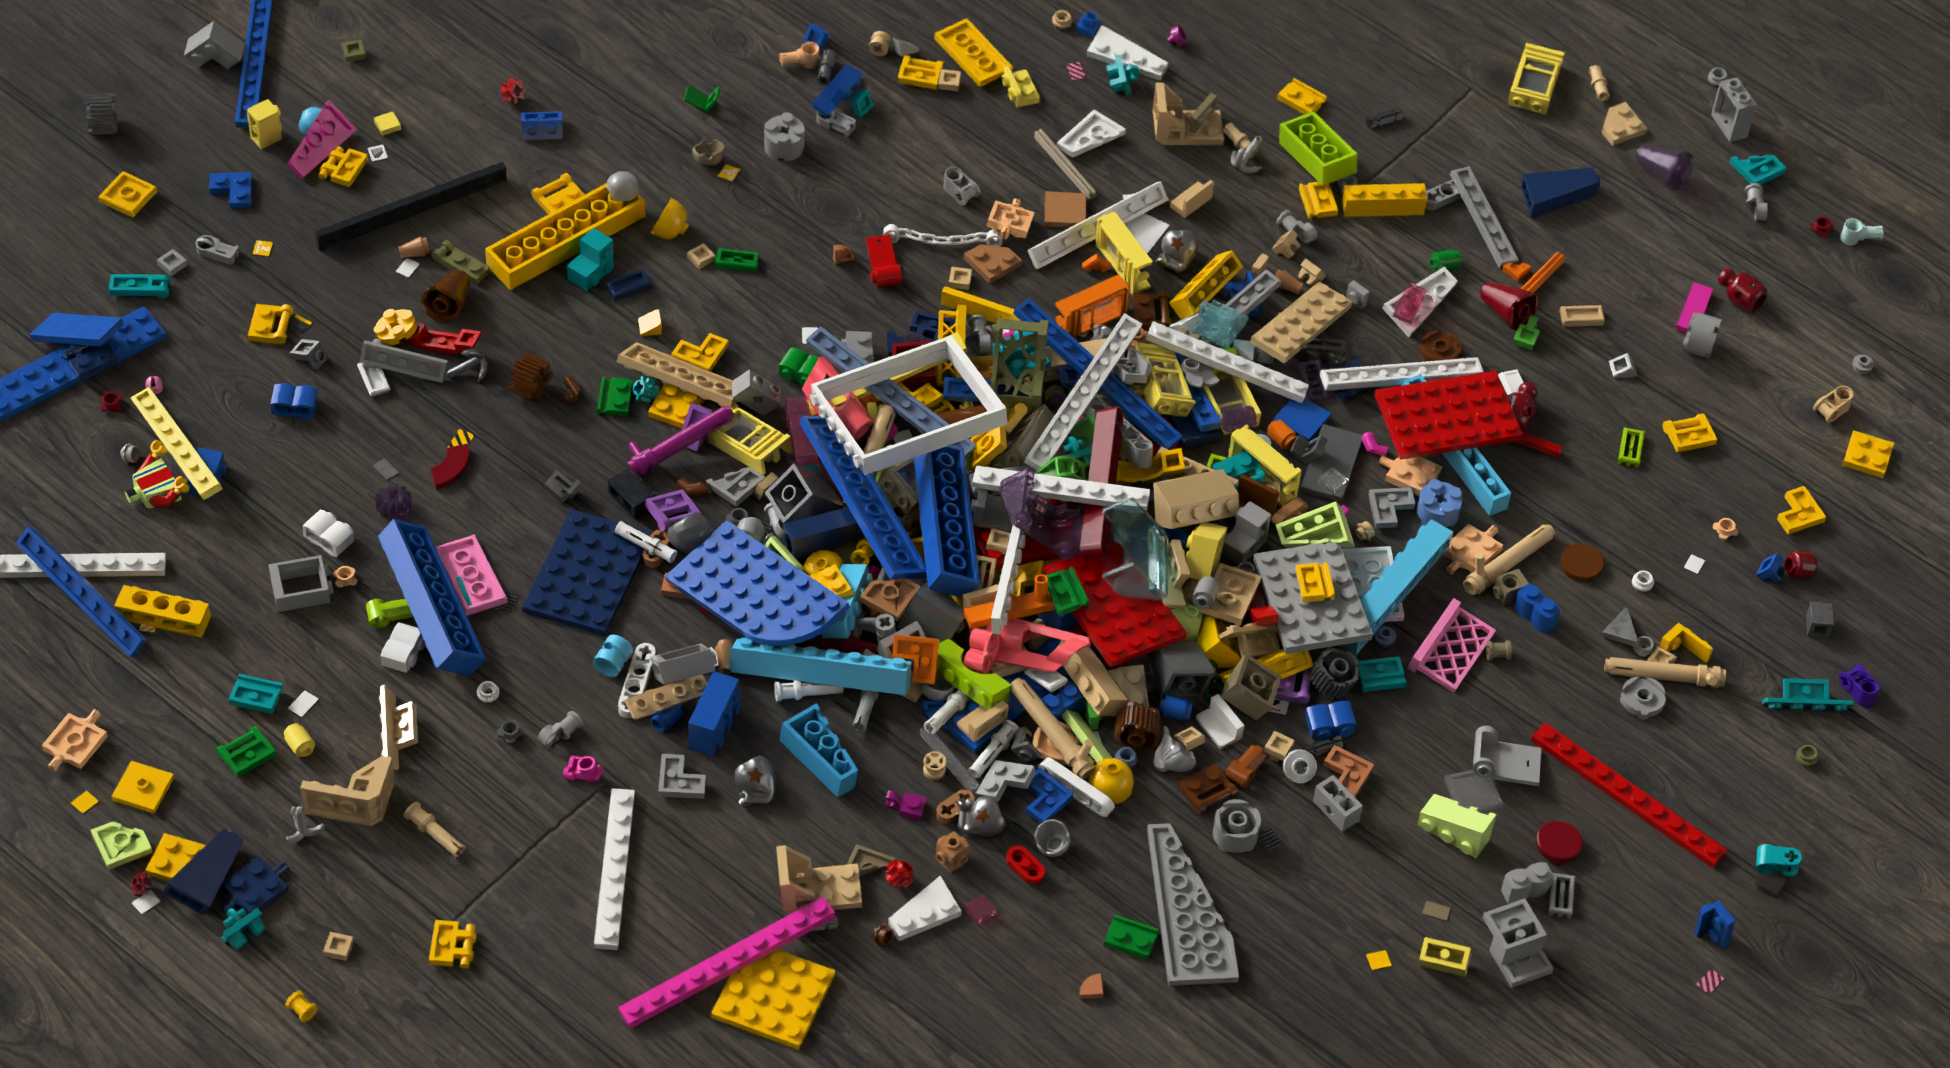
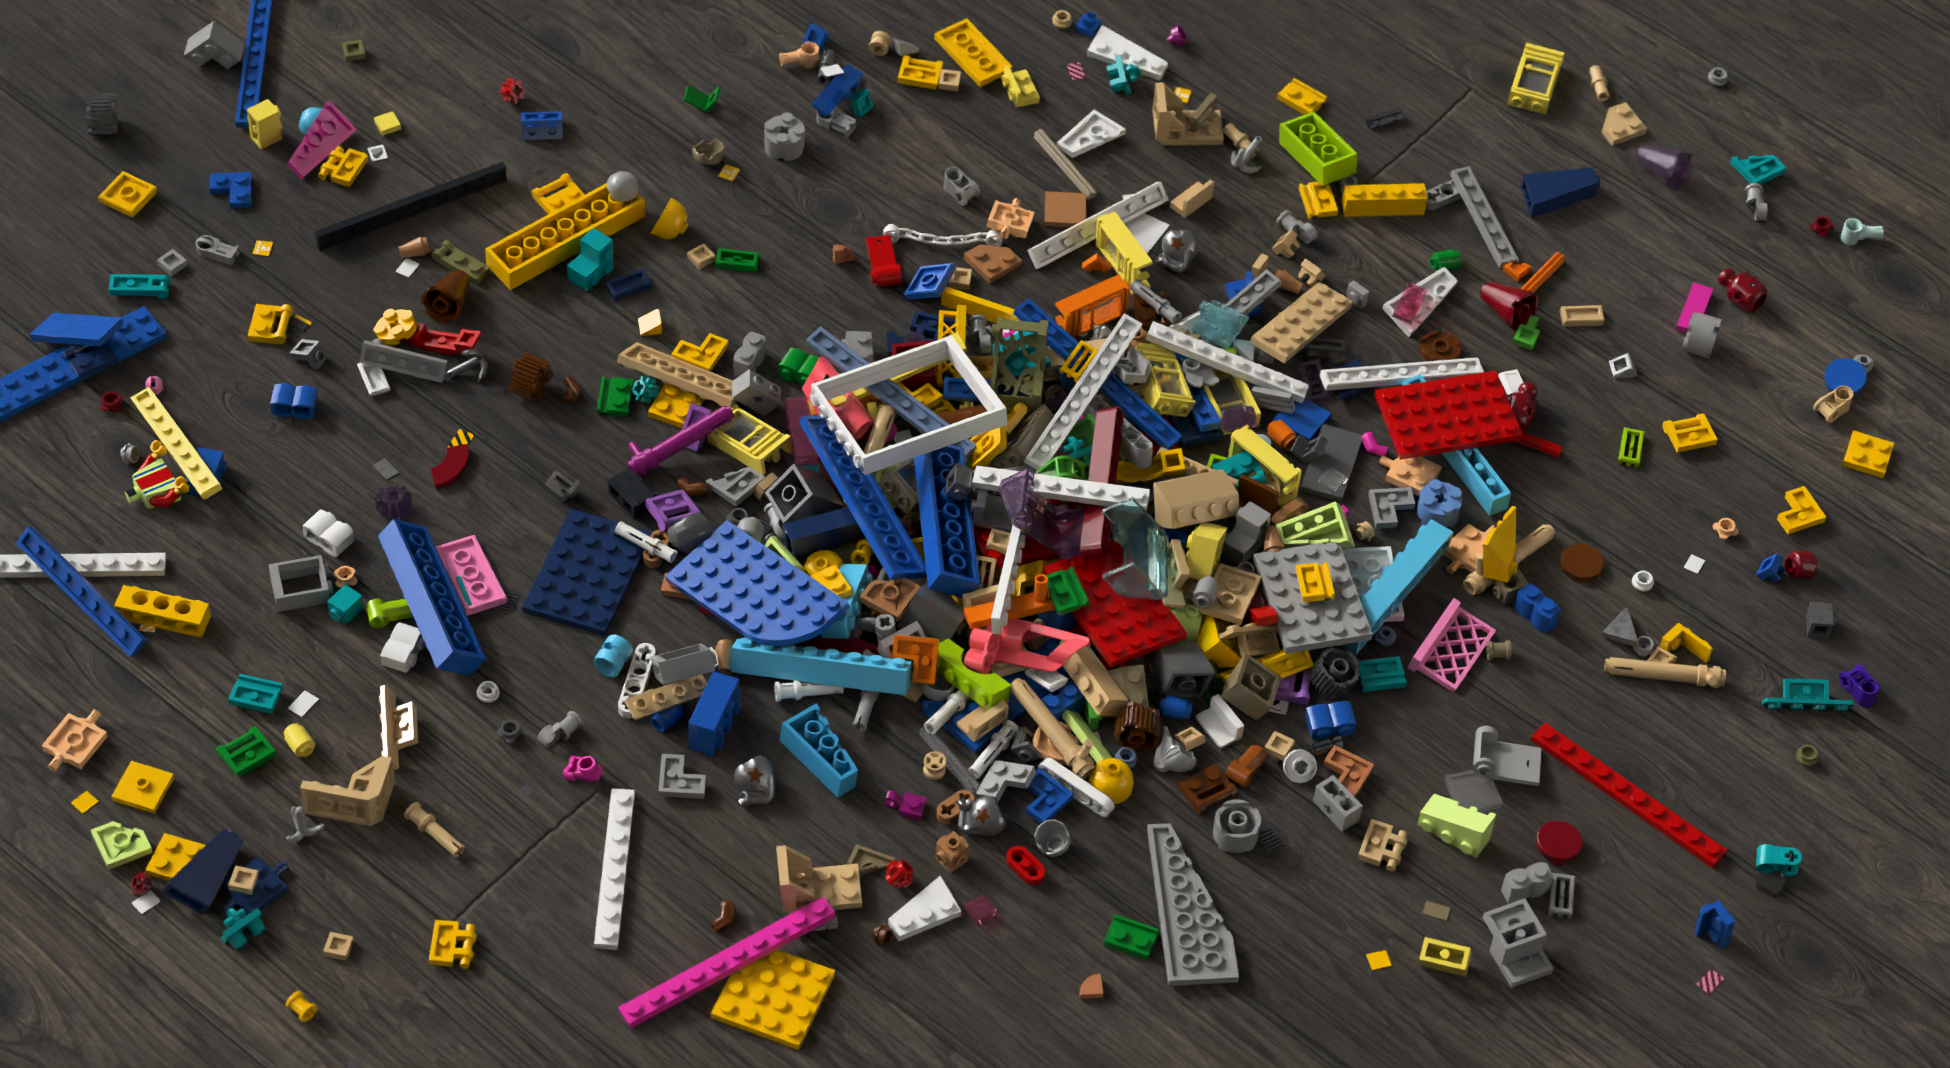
(243, 880): none -> tan plate
(345, 605): none -> teal brick
(727, 916): none -> reddish brown arm
(750, 354): none -> light grey brick
(806, 332): white sticker -> none
(832, 70): none -> white sticker
(930, 281): none -> blue tile
(959, 482): none -> flat silver brick
(1071, 372): none -> yellow tile
(1160, 305): none -> light grey pin
(1184, 94): none -> yellow sticker
(1206, 284): yellow brick -> none
(1272, 540): none -> medium nougat cone
(1273, 399): none -> light grey tile
(1375, 843): none -> tan plate
(1500, 549): none -> yellow wedge
(1643, 708): light grey plate -> none
(1739, 123): light grey window -> none
(1845, 373): none -> blue tile

